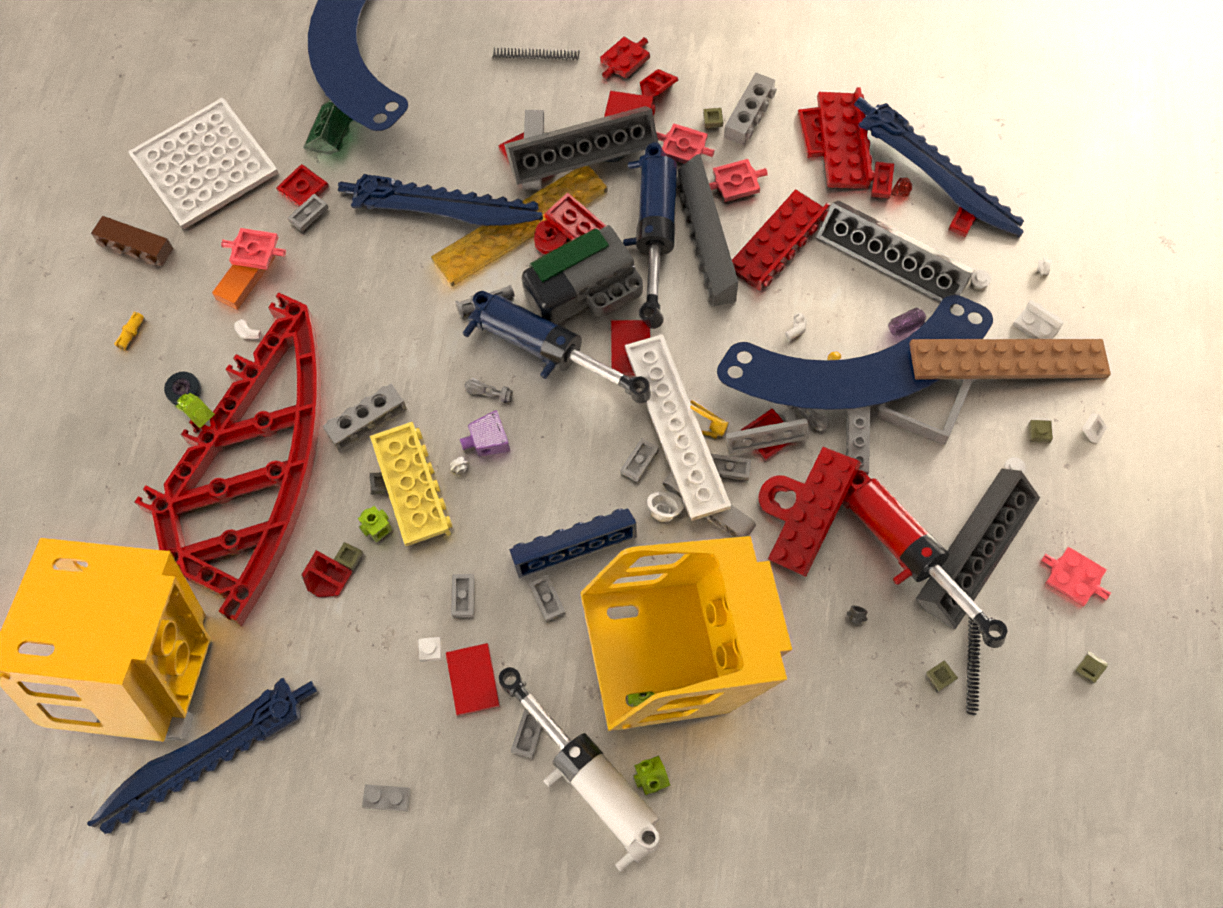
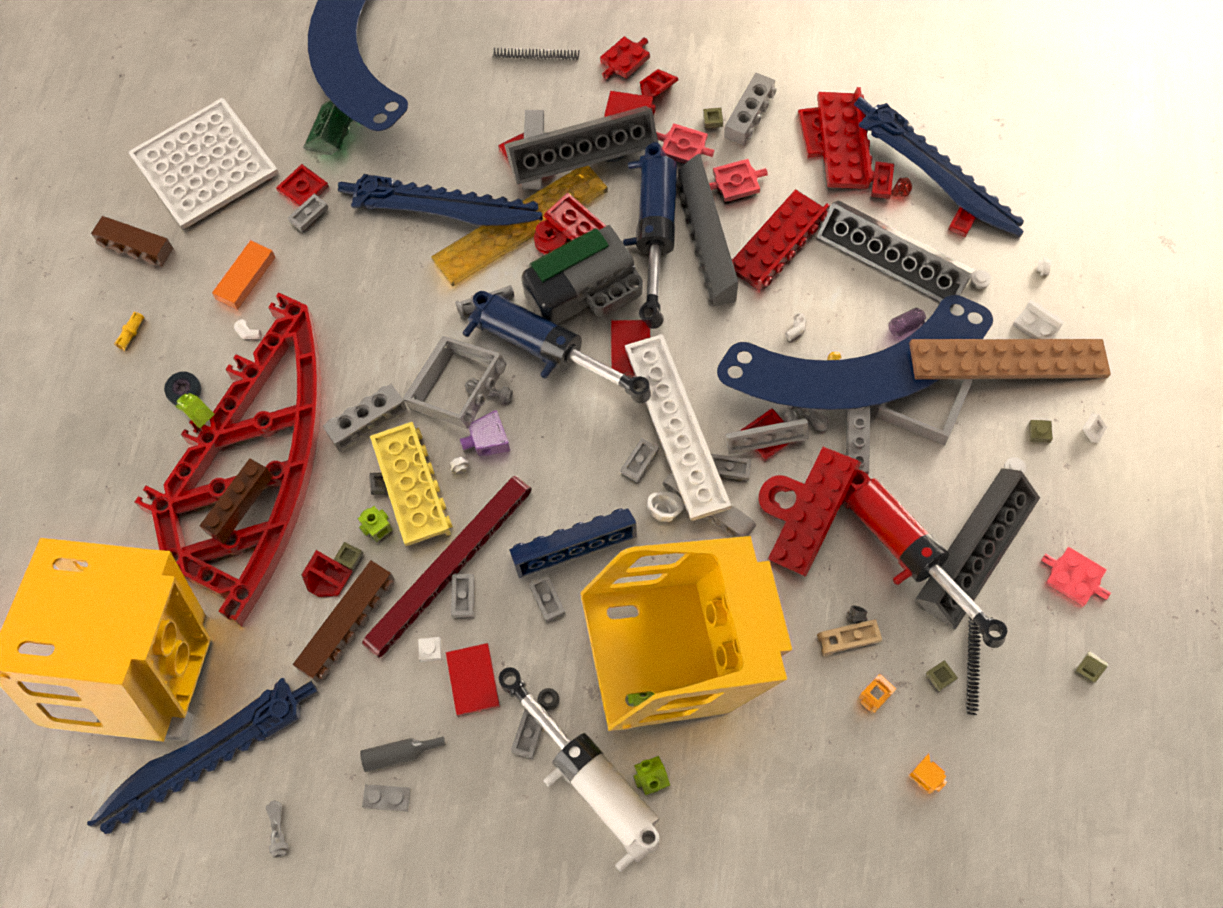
(236, 501): none -> reddish brown brick
(253, 248): coral plate -> none
(274, 812): none -> light grey piece
(344, 621): none -> reddish brown brick
(396, 752): none -> dark grey piece
(432, 370): none -> light grey window
(449, 562): none -> dark red beam
(545, 693): none -> dark grey plate
(717, 424): yellow plant -> none
(850, 637): none -> tan plate
(876, 693): none -> light orange window
(929, 775): none -> light orange window

